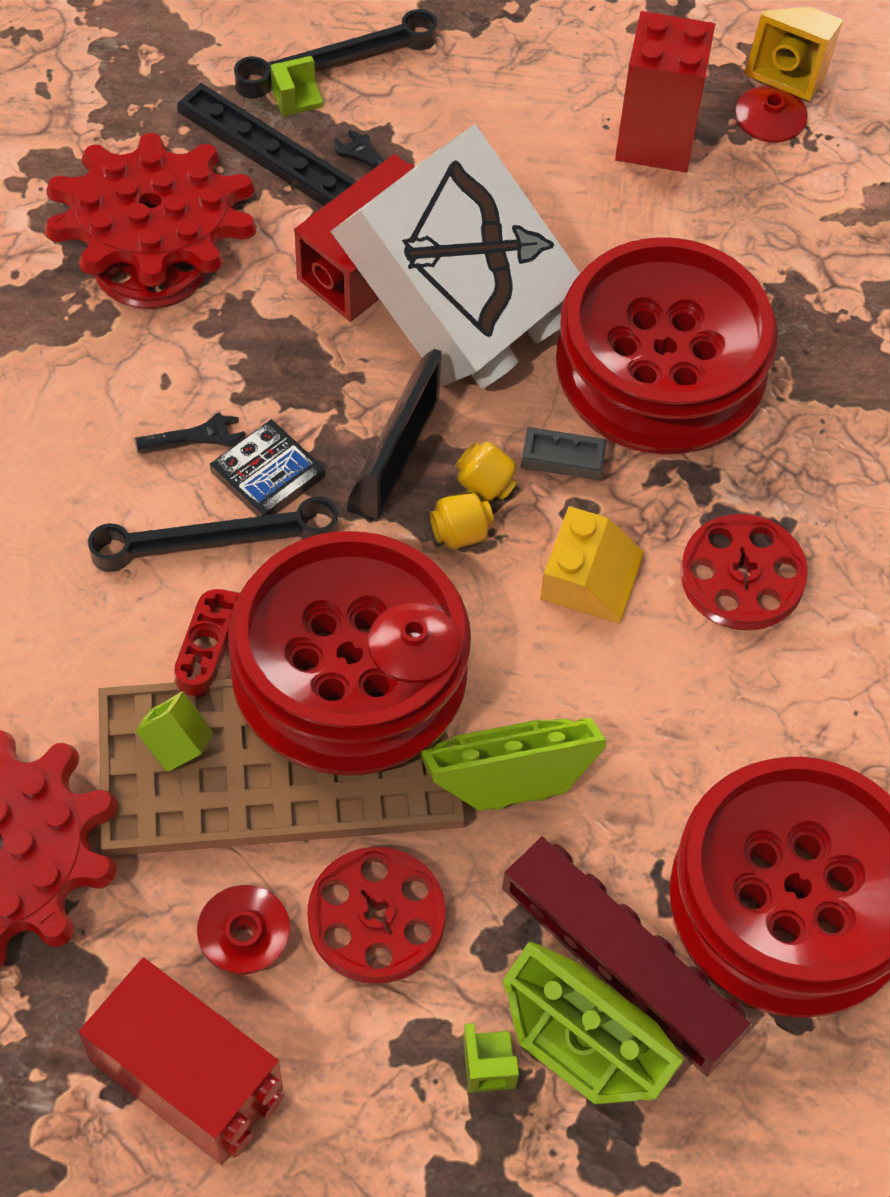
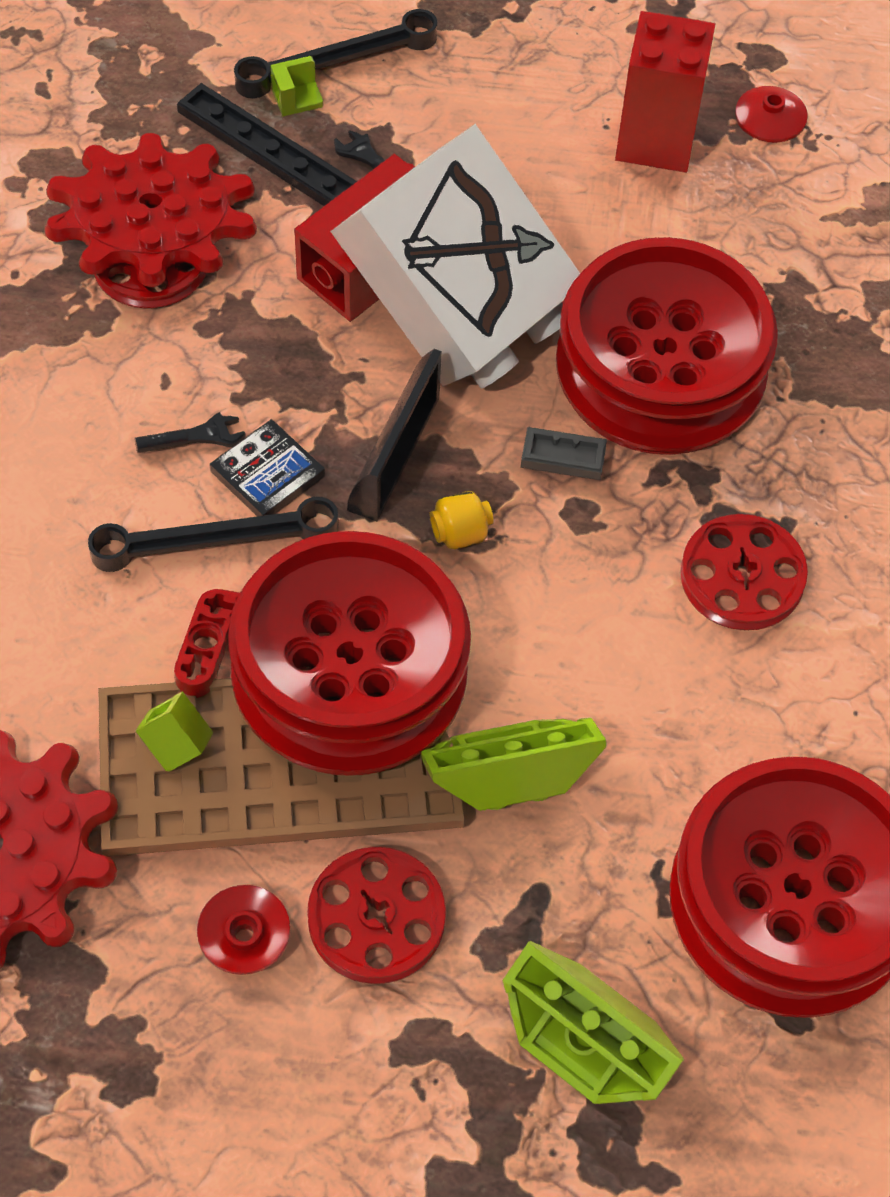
(183, 1061): red brick -> none
(409, 657): red dish -> none
(486, 471): yellow head -> none
(489, 1060): lime panel -> none
(591, 566): yellow slope -> none
(625, 954): dark red brick -> none
(793, 49): yellow slope -> none

